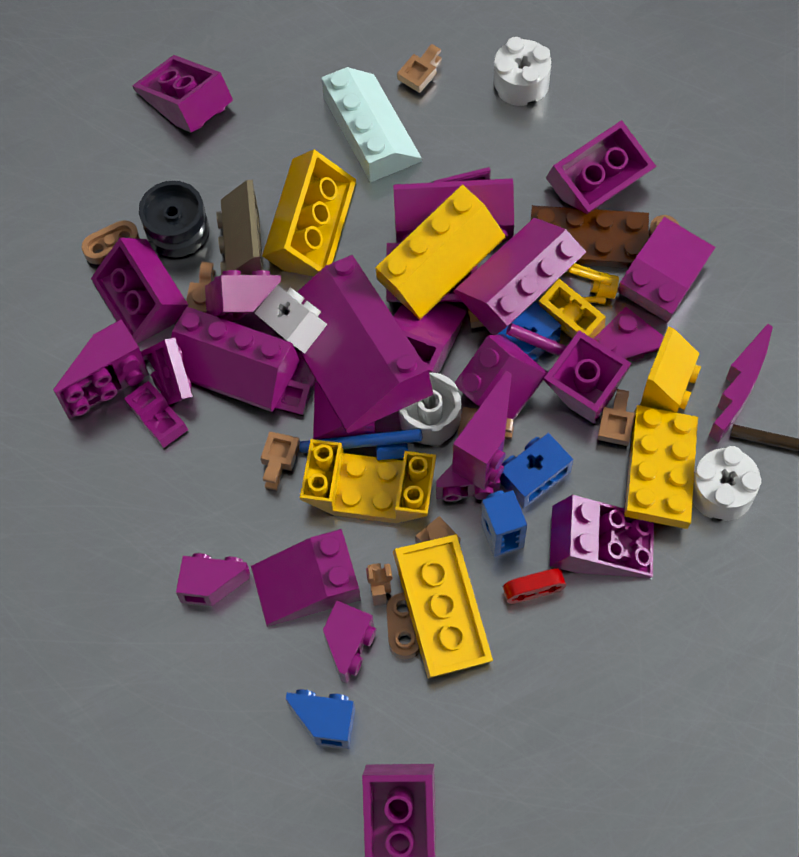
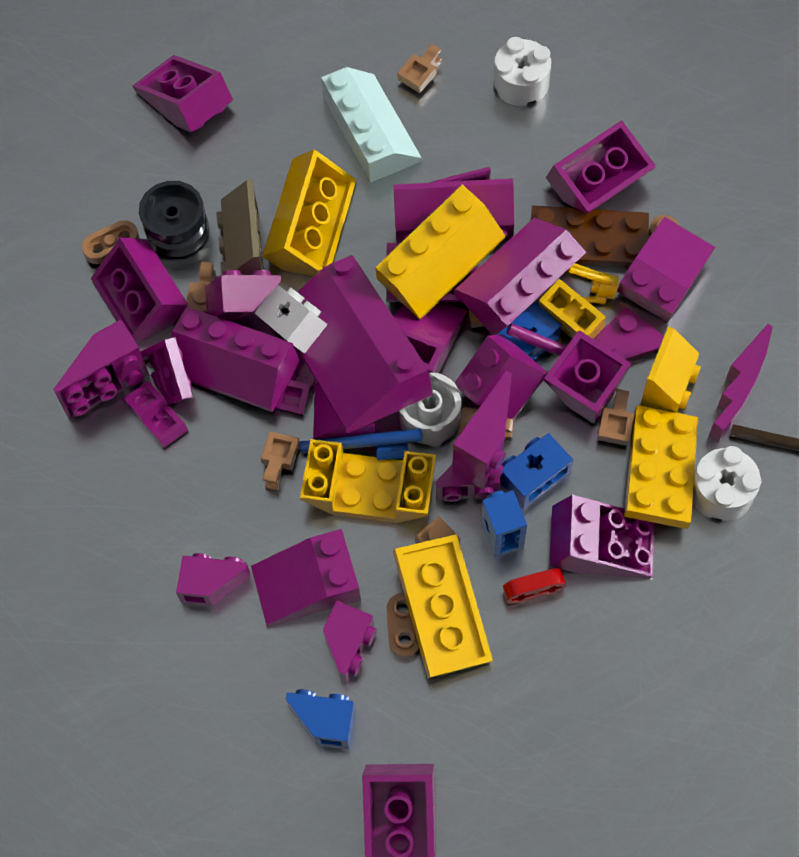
(379, 581): medium nougat plate -> none

